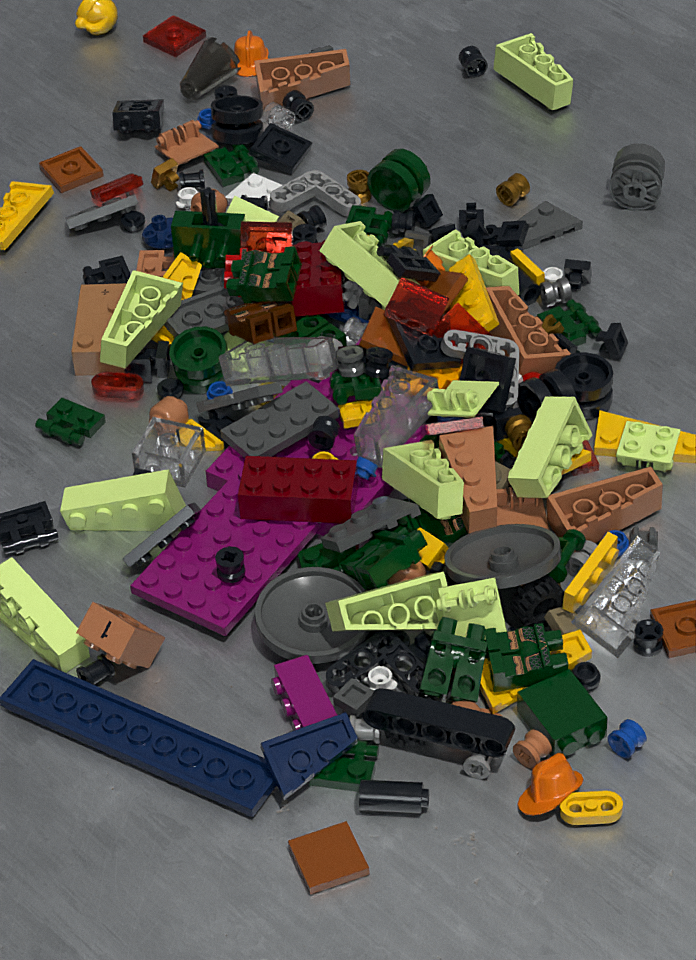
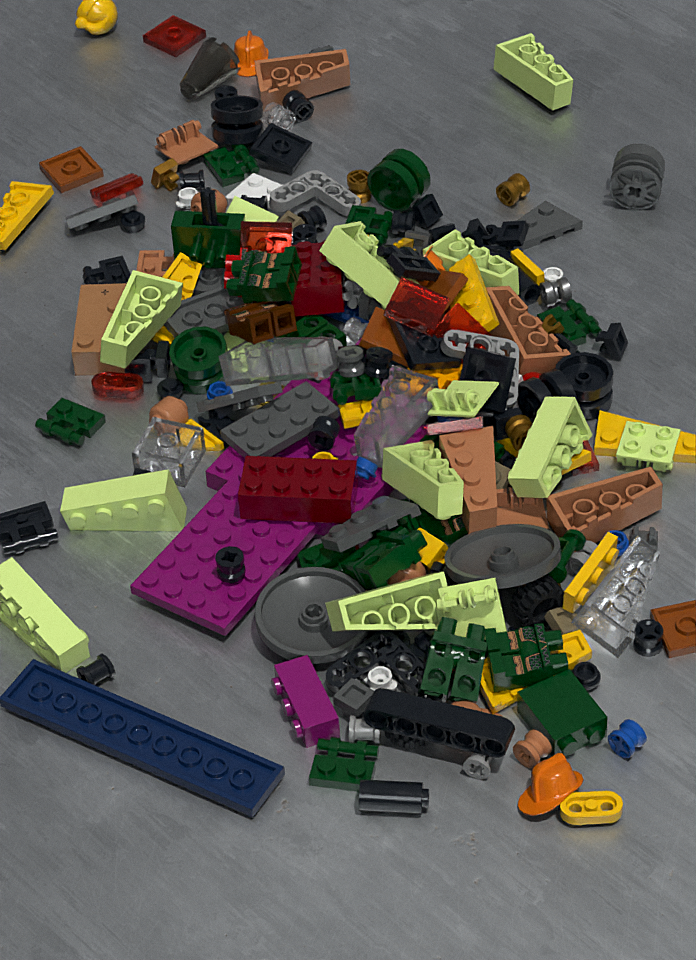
(119, 636): nougat brick -> none
(138, 115): black plate -> none
(158, 233): dark blue dish -> none
(163, 535): wing -> none
(205, 118): blue plate -> none
(307, 751): dark blue wing -> none
(328, 857): dark orange tile -> none
(470, 214): black tile -> none
(473, 61): black wheel -> none
(577, 272): black tile -> none

